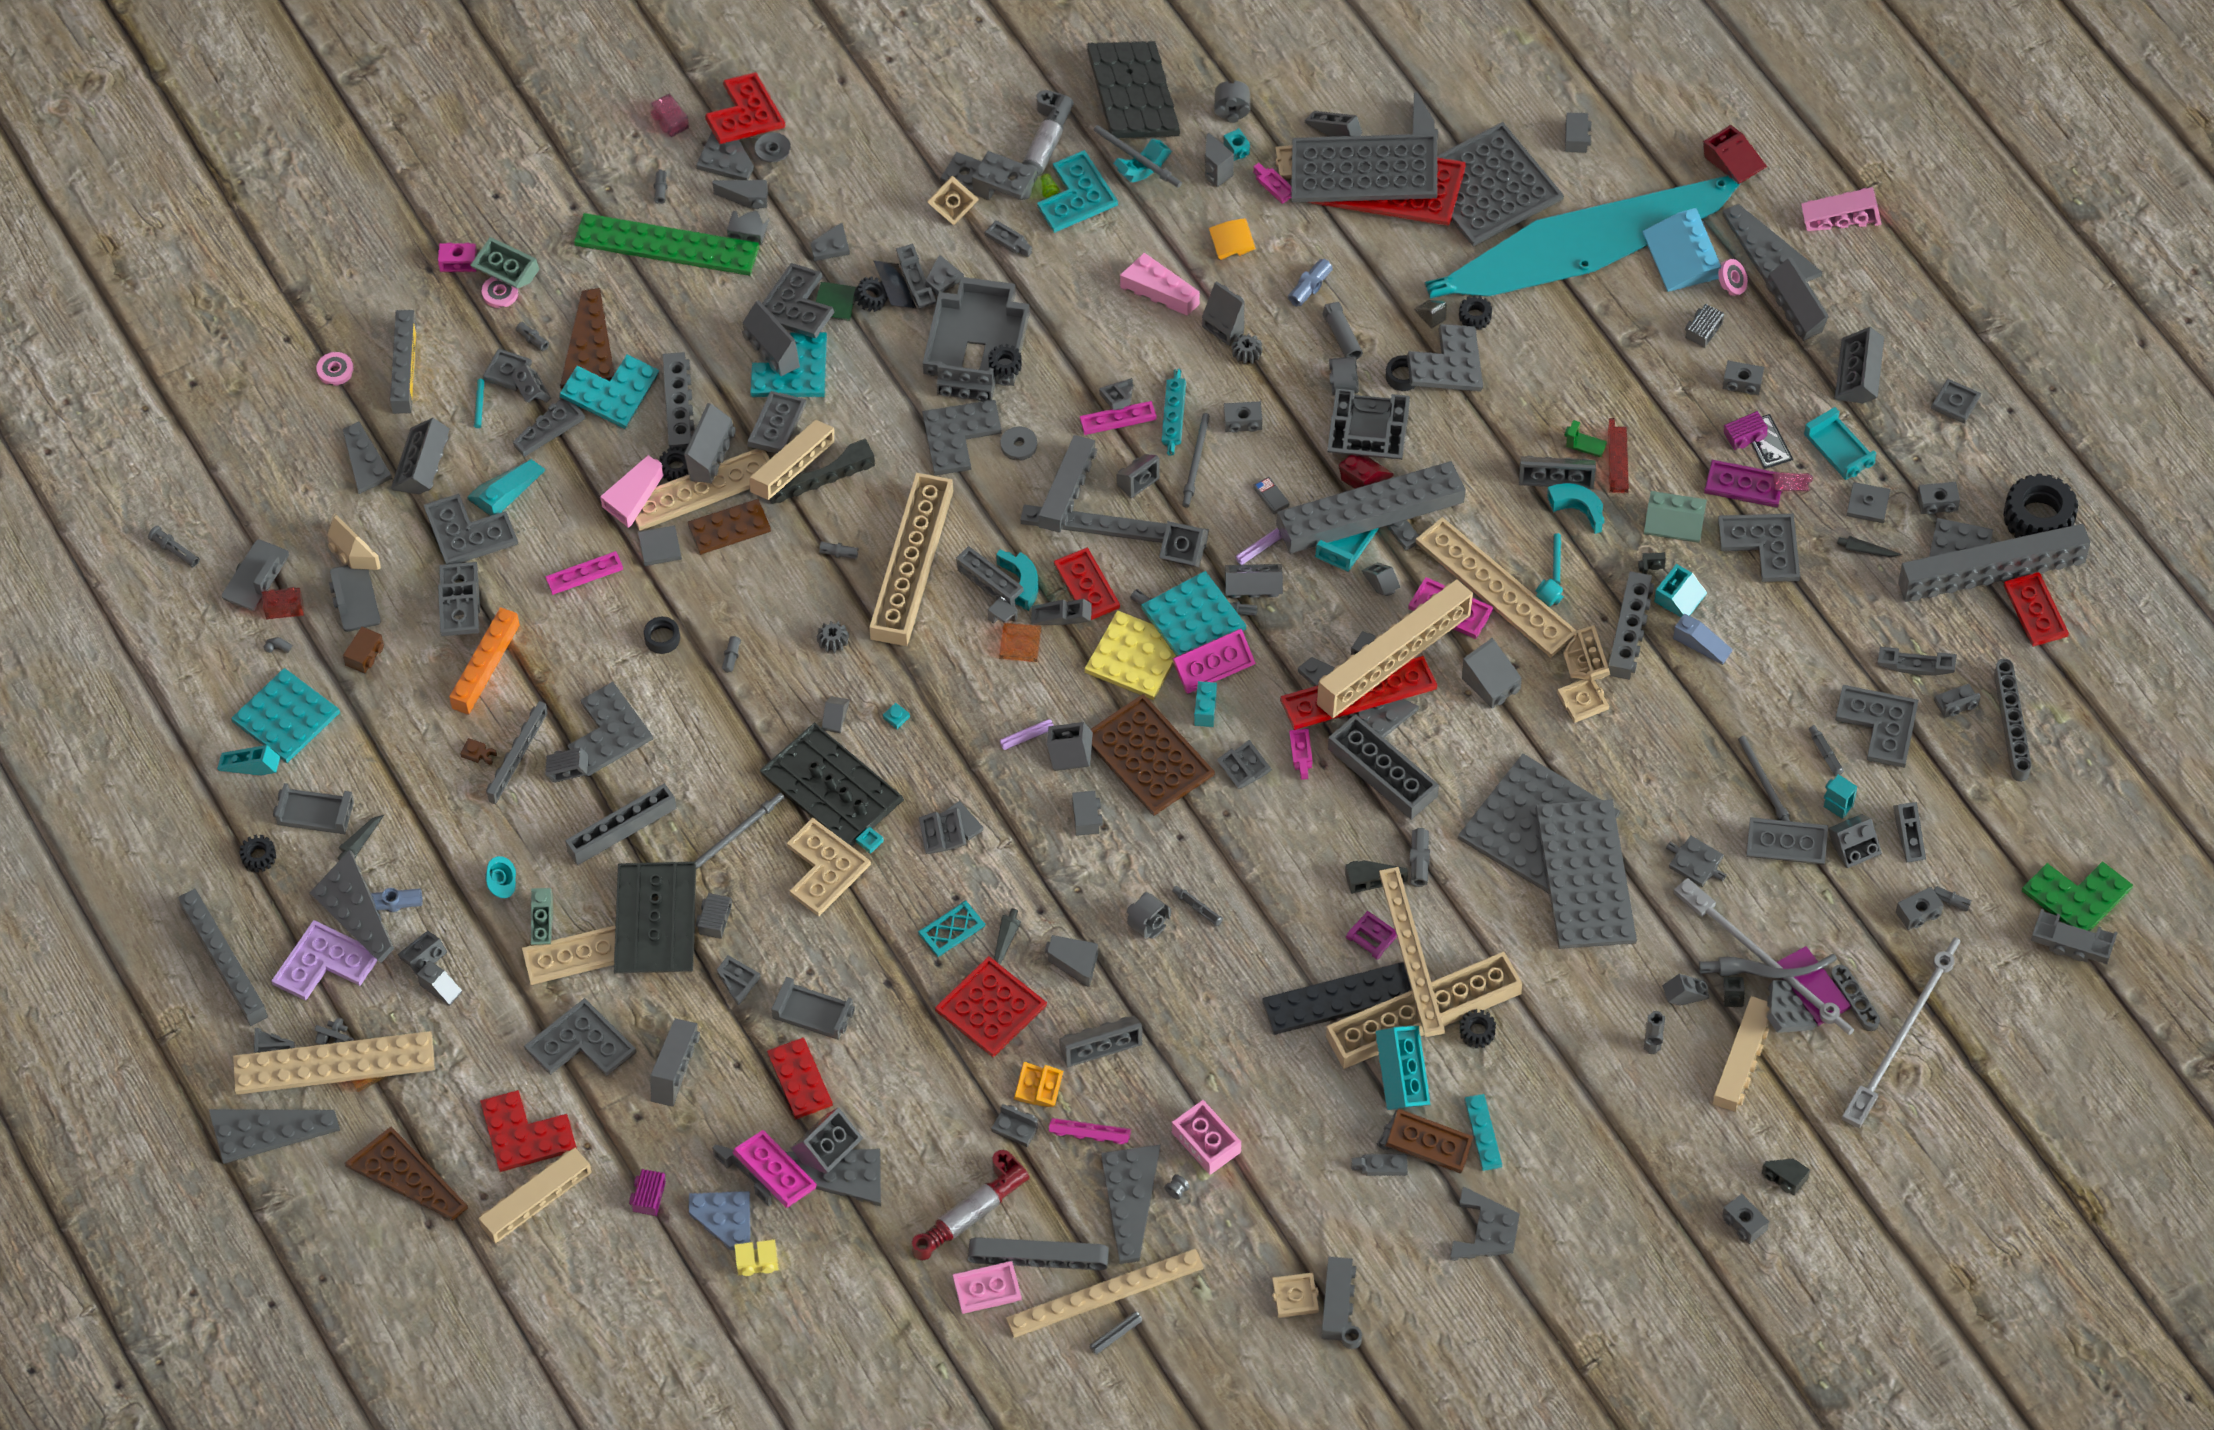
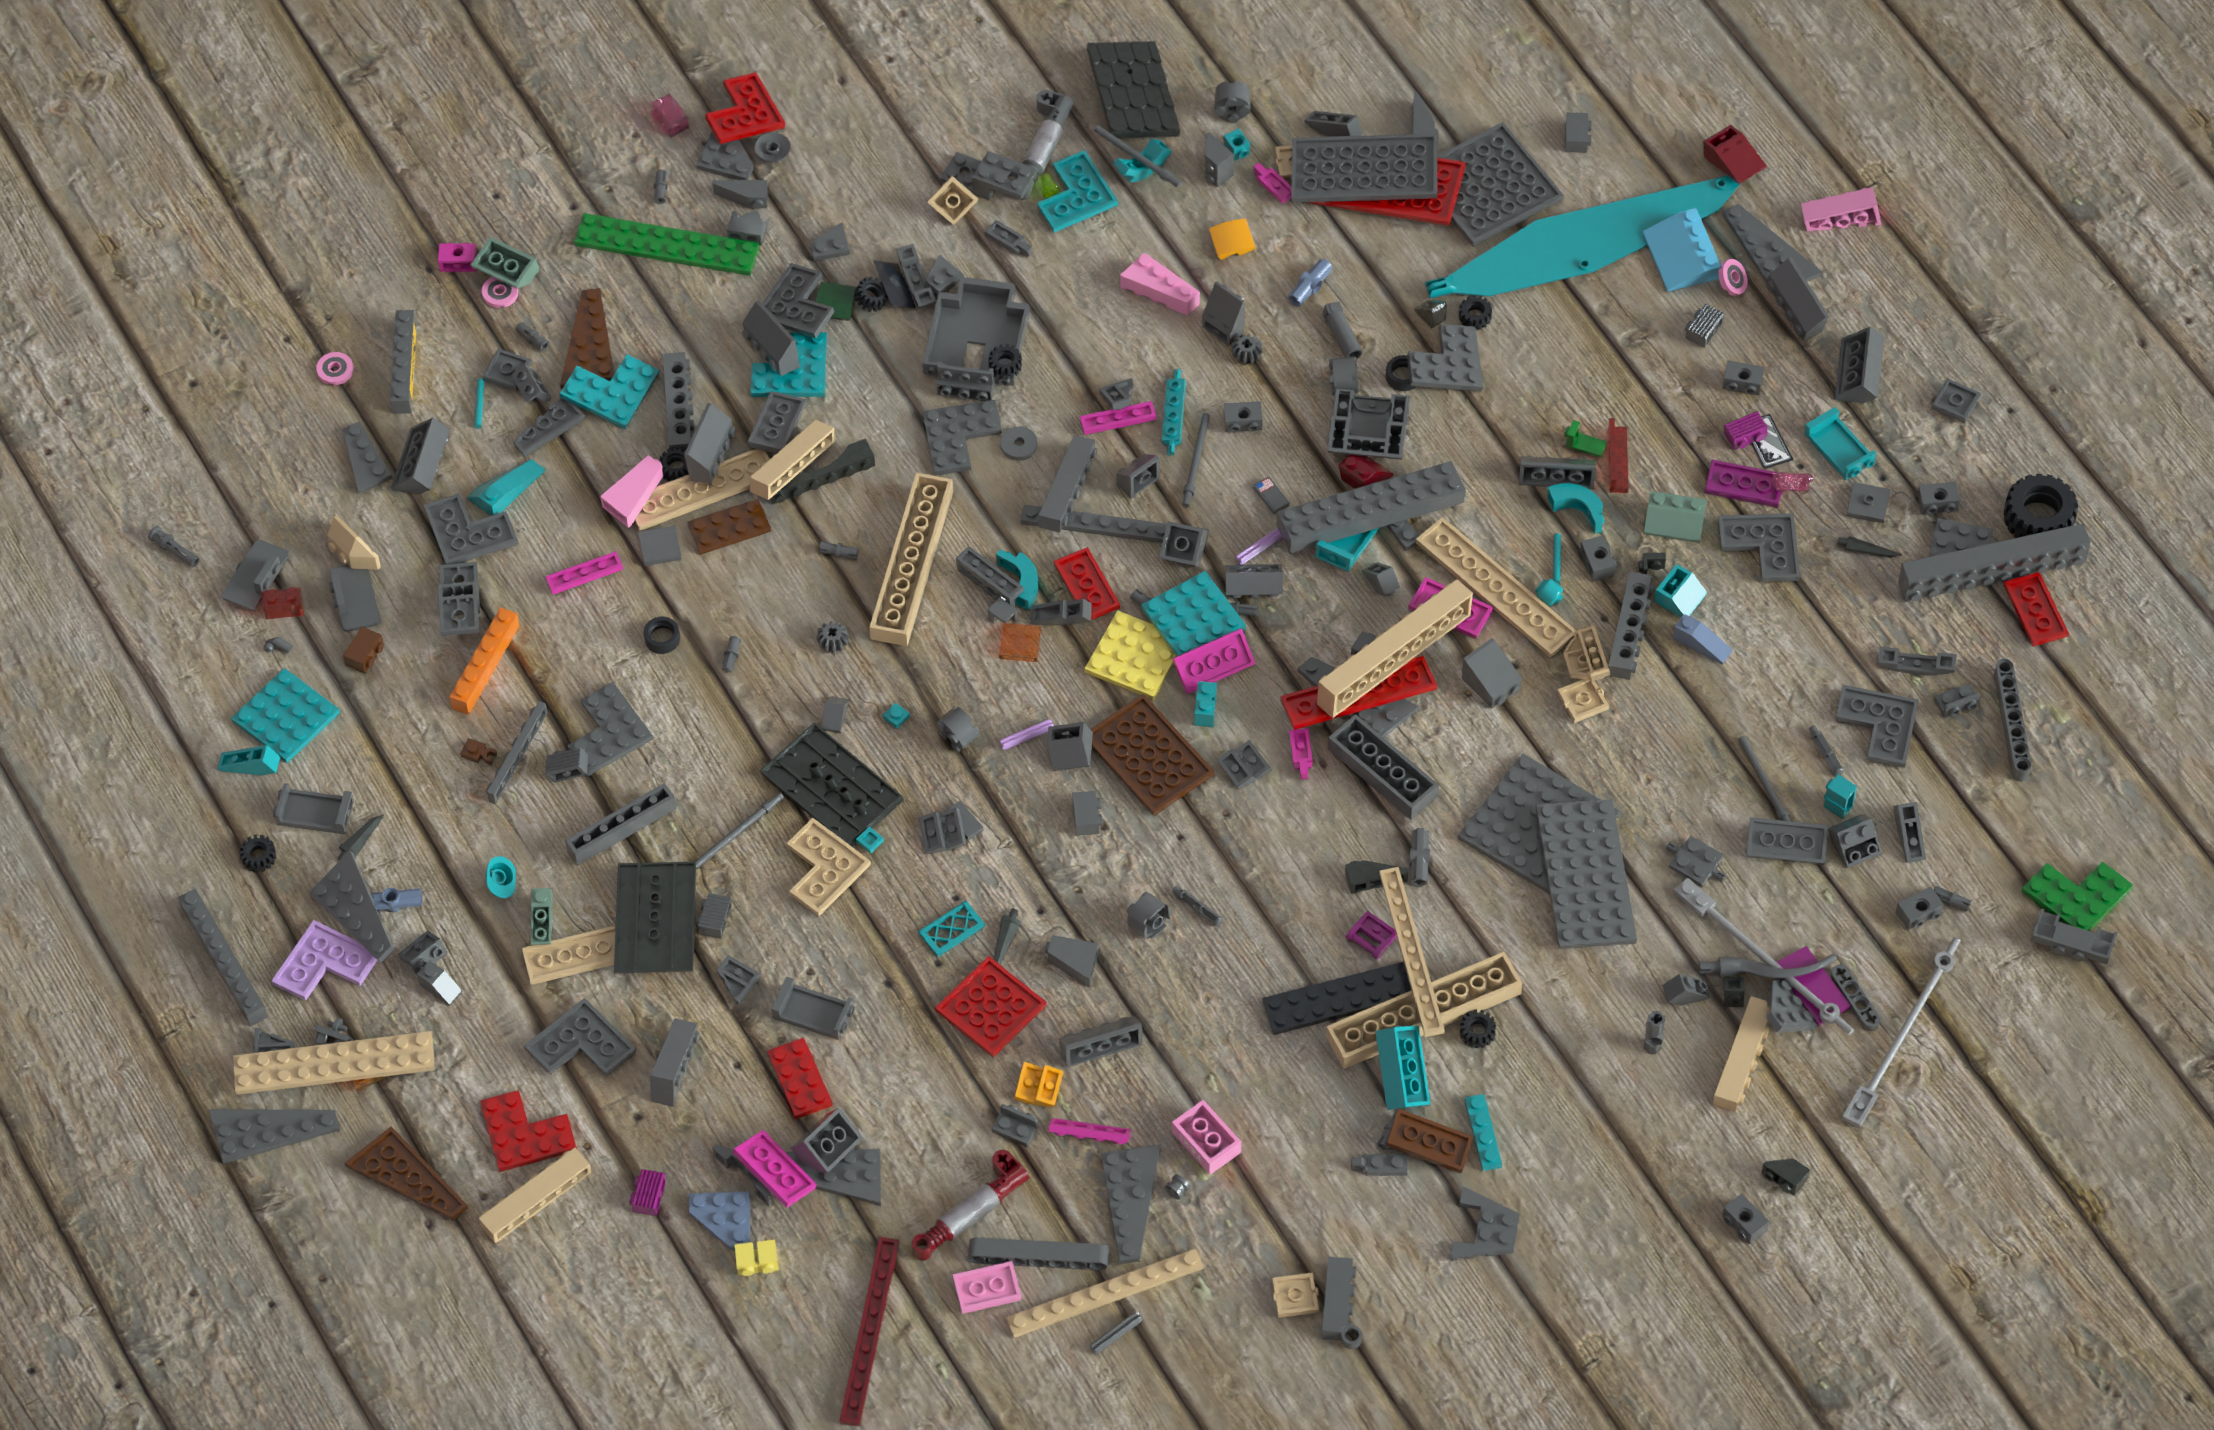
(869, 1331): none -> dark red plate
(957, 728): none -> dark grey brick
(1598, 568): none -> dark grey brick

